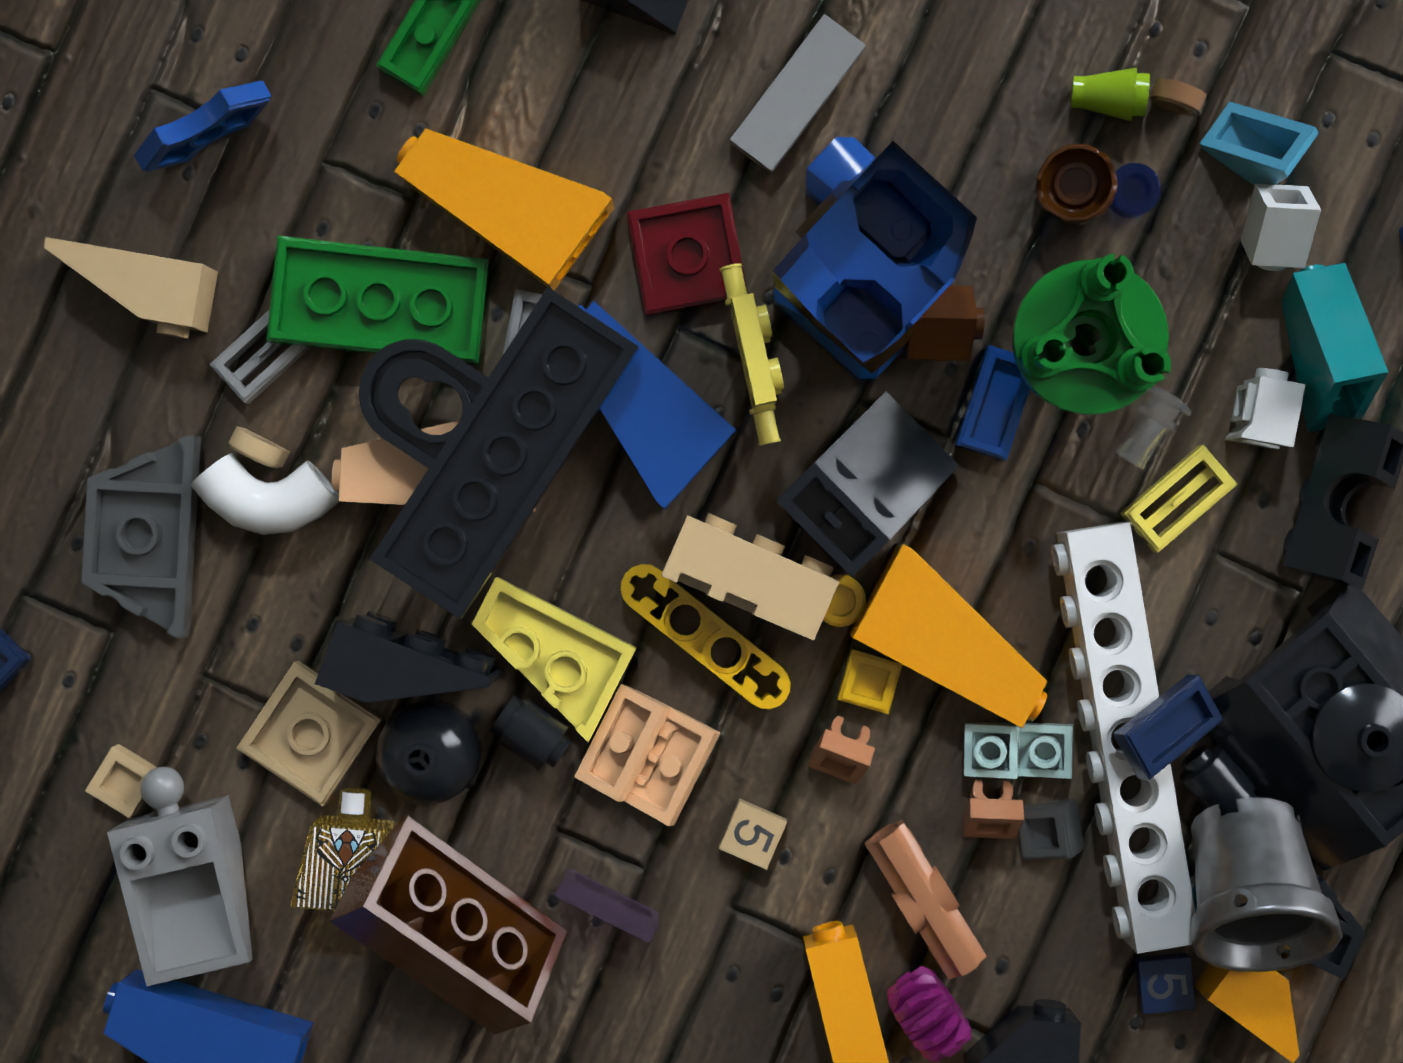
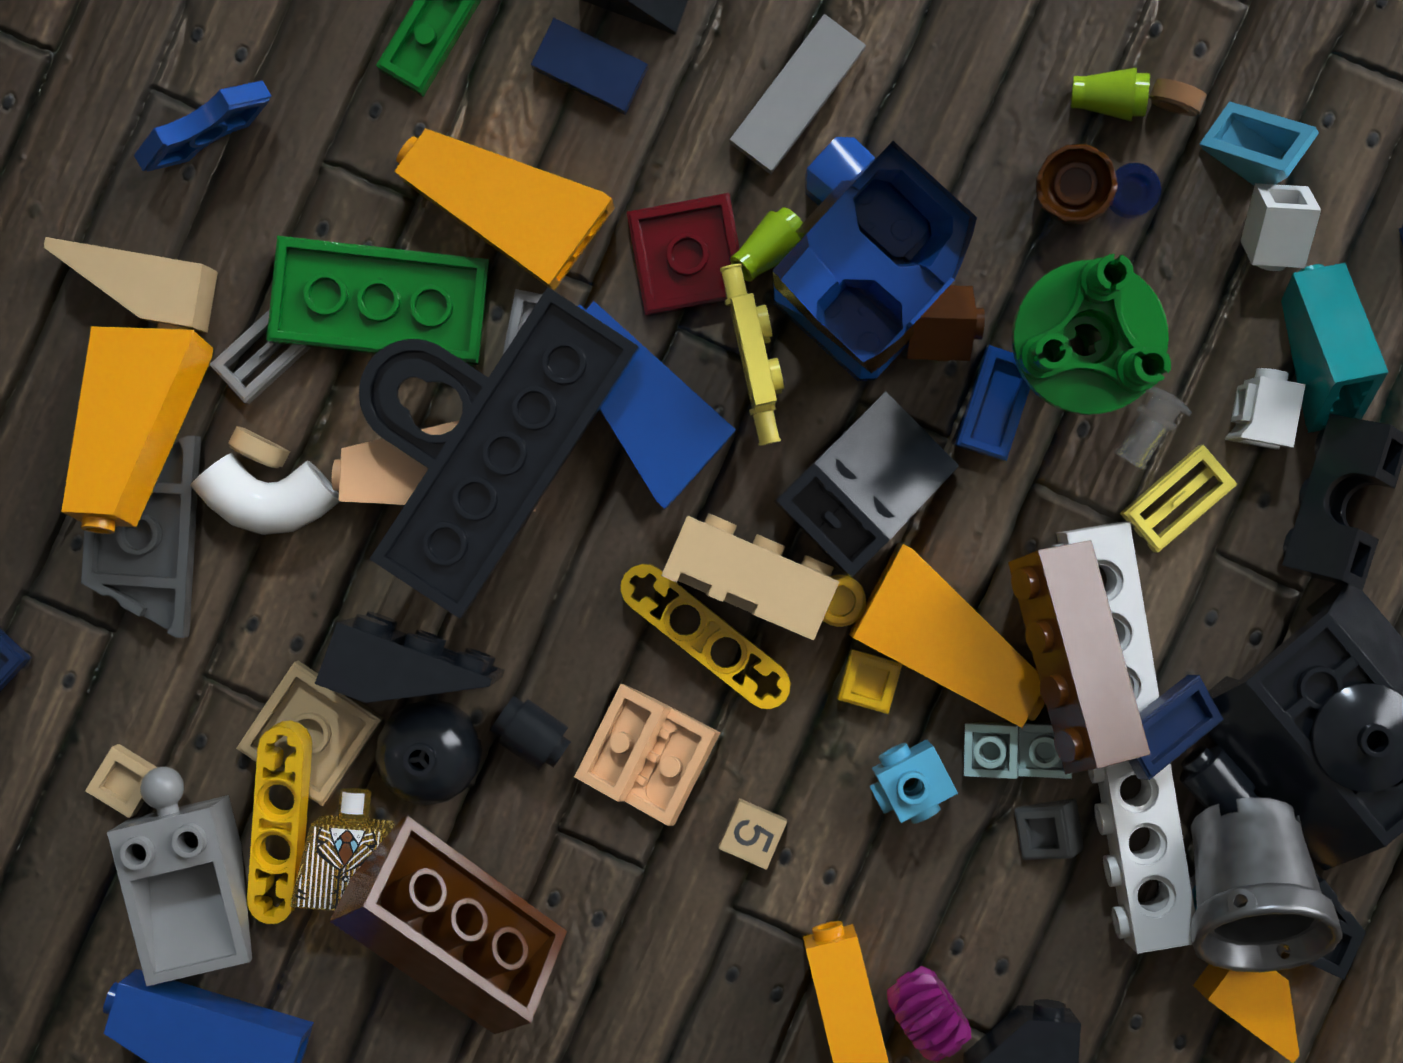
(128, 420): none -> light orange slope
(270, 820): none -> yellow beam
(556, 651): light yellow wing -> none
(589, 66): none -> dark blue tile
(608, 904): clear purple tile -> none
(768, 243): none -> lime cone
(841, 755): nougat tile -> none
(925, 900): nougat piece -> none
(929, 789): none -> medium azure brick
(992, 817): nougat tile -> none
(1078, 657): none -> slope
(1164, 983): dark blue tile -> none

